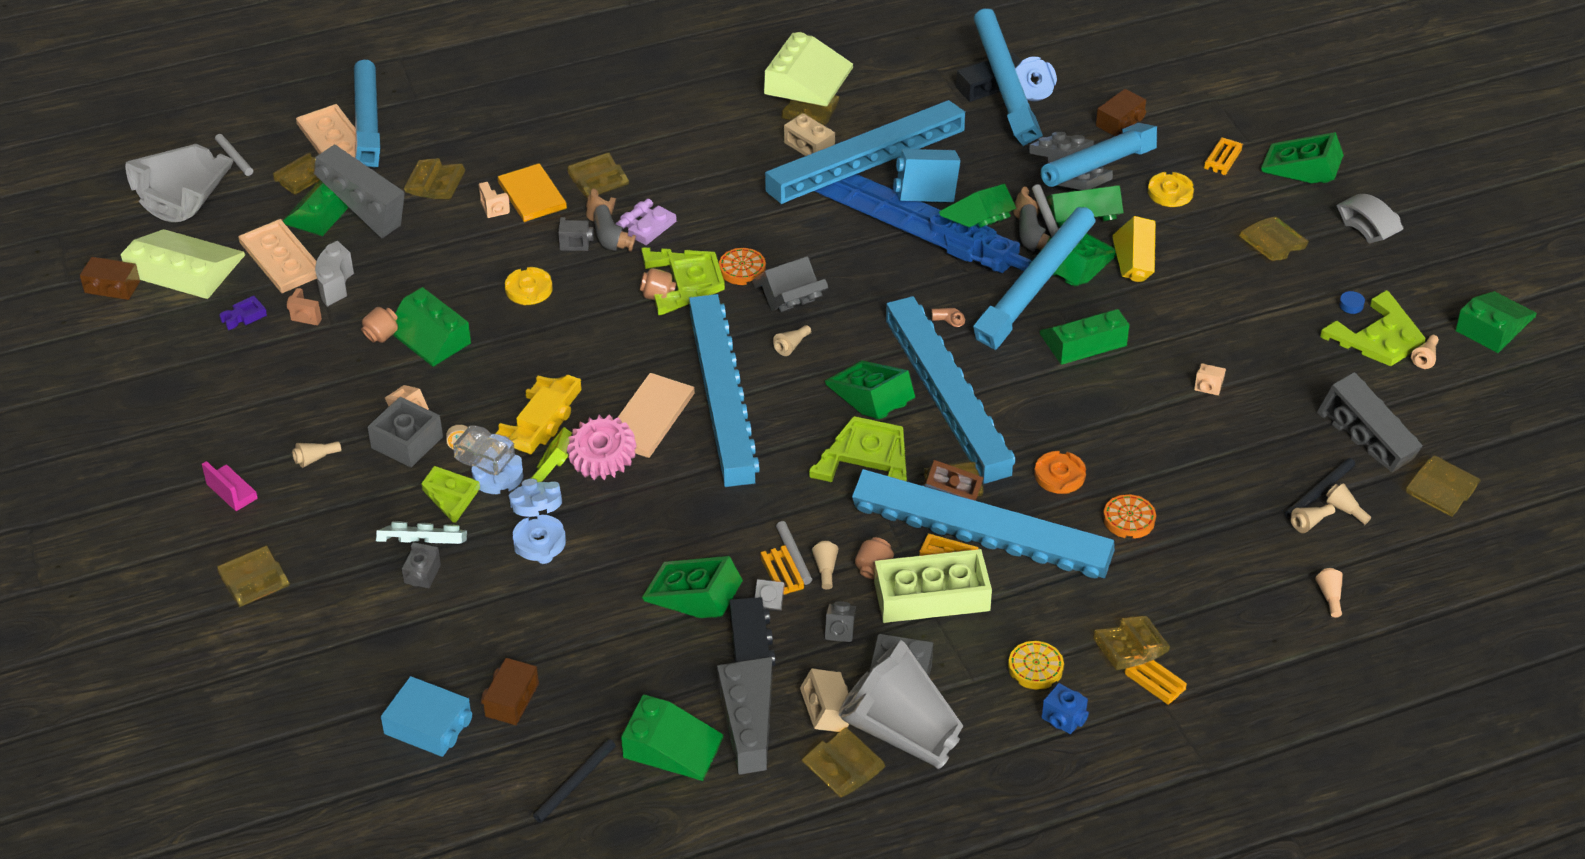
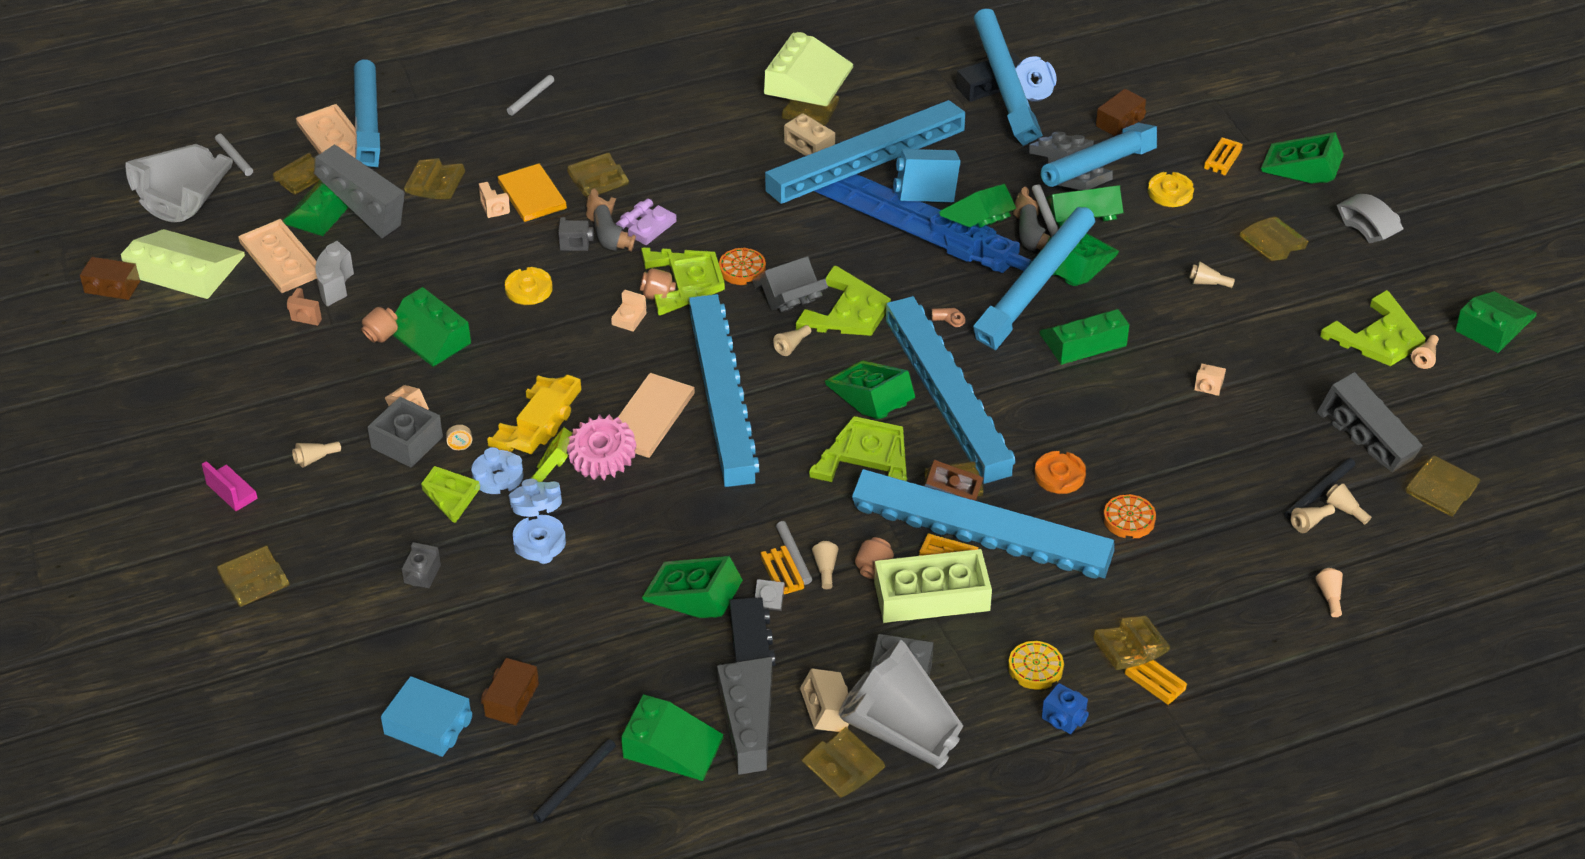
(244, 311): dark purple plate -> none
(399, 529): light aqua wing -> none
(484, 450): clear brick -> none
(531, 94): none -> light grey bar
(631, 311): none -> light nougat bracket
(840, 621): dark grey bracket -> none
(856, 311): none -> lime wing
(1136, 248): yellow slope -> none
(1205, 275): none -> tan cone
(1352, 302): blue tile -> none

